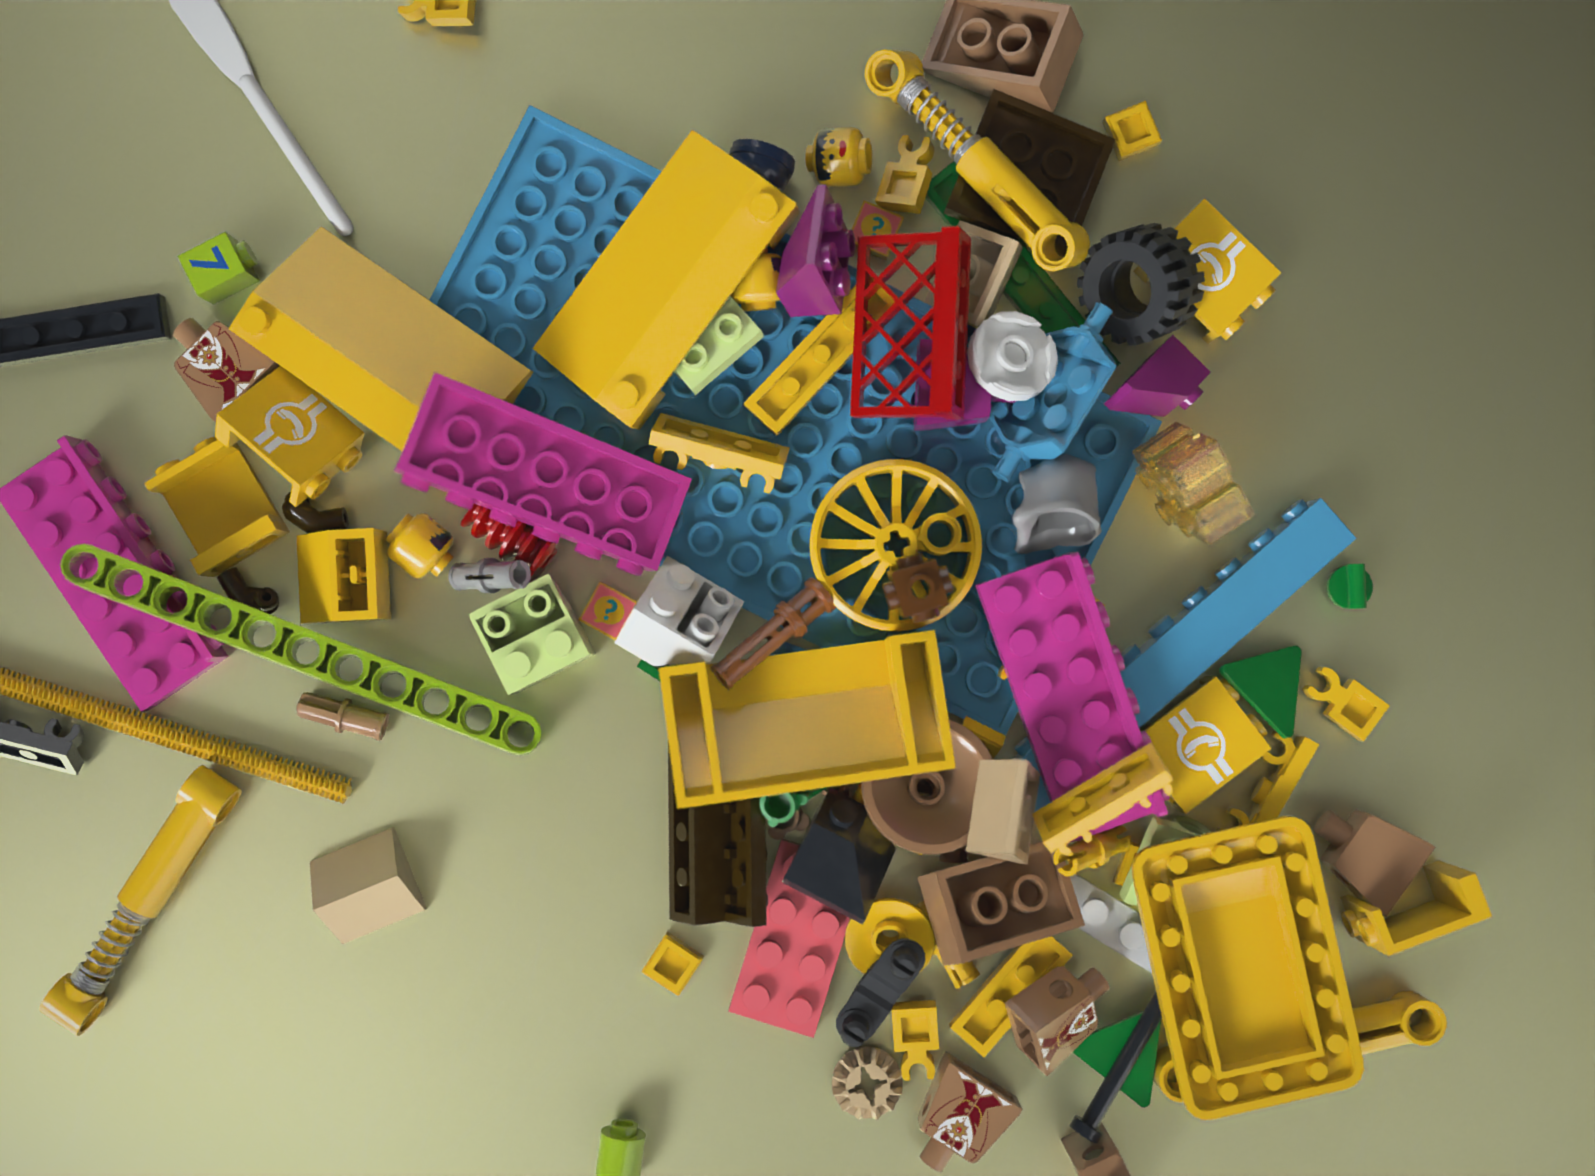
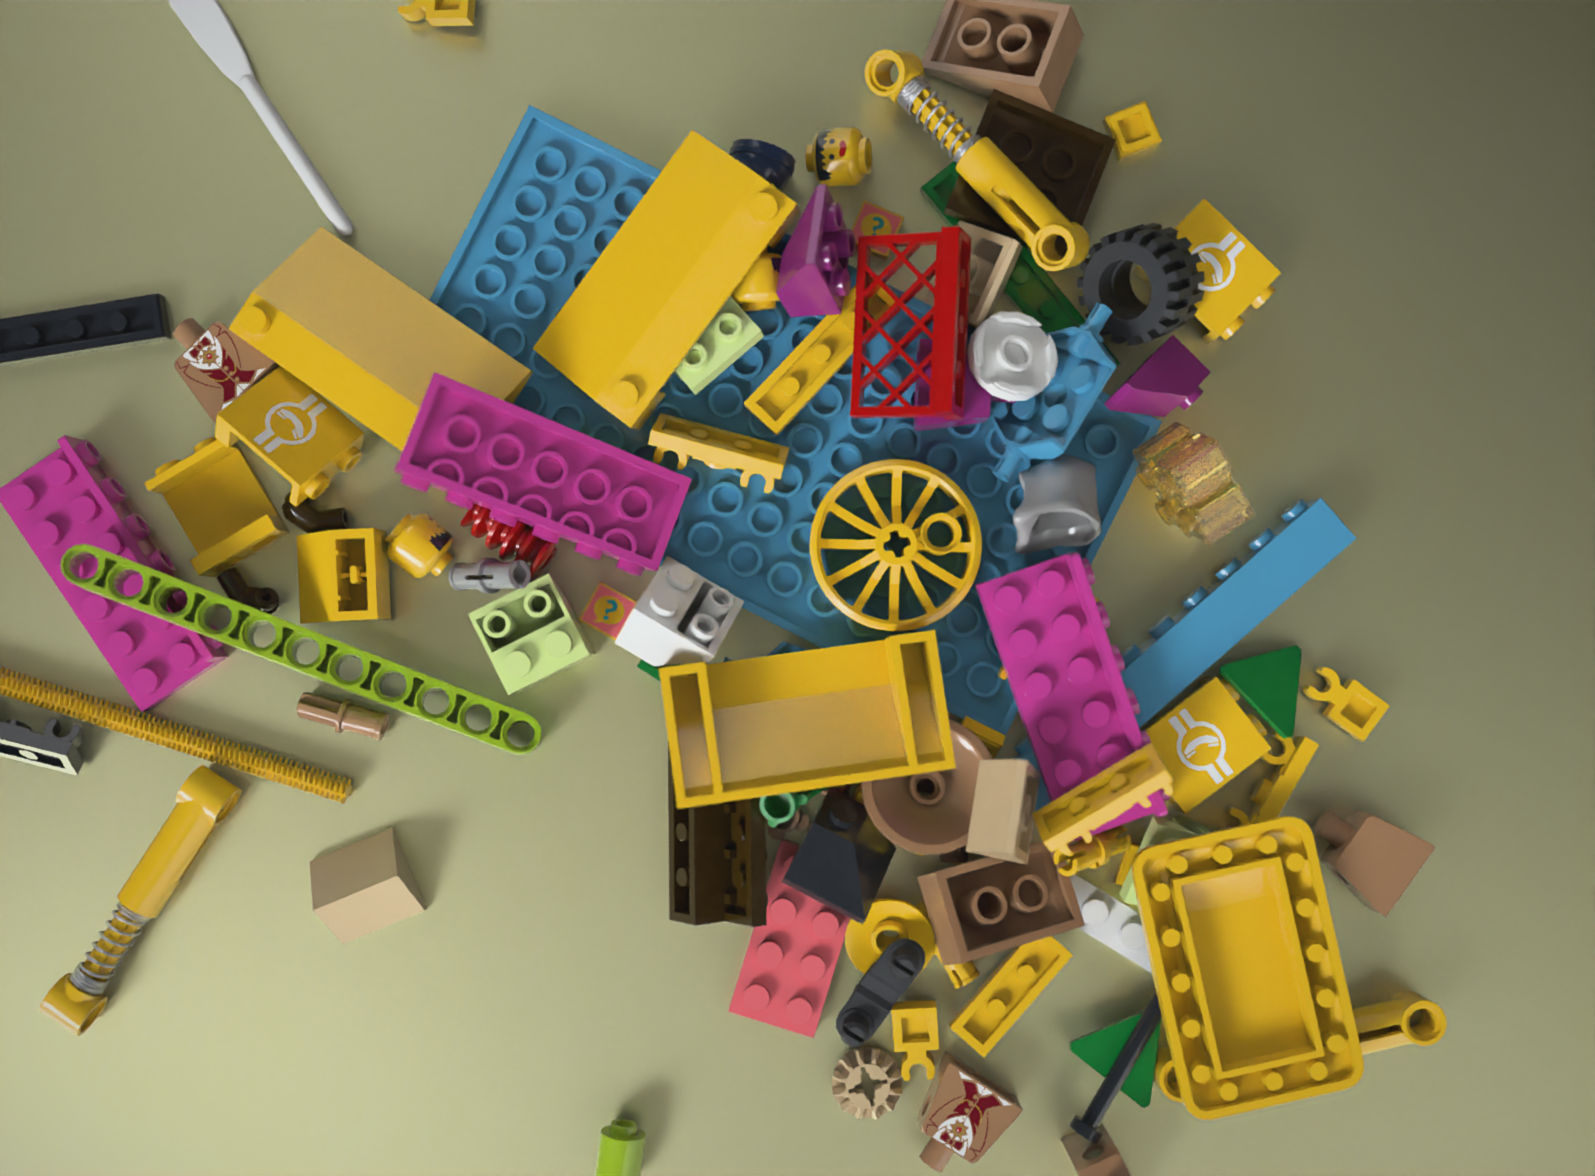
(220, 267): lime brick -> none
(672, 963): yellow tile -> none
(794, 624): dark orange pin -> none
(899, 588): reddish brown brick -> none
(907, 182): yellow plate -> none
(1055, 1015): medium nougat torso -> none
(1350, 586): green plate -> none
(1456, 905): yellow panel -> none

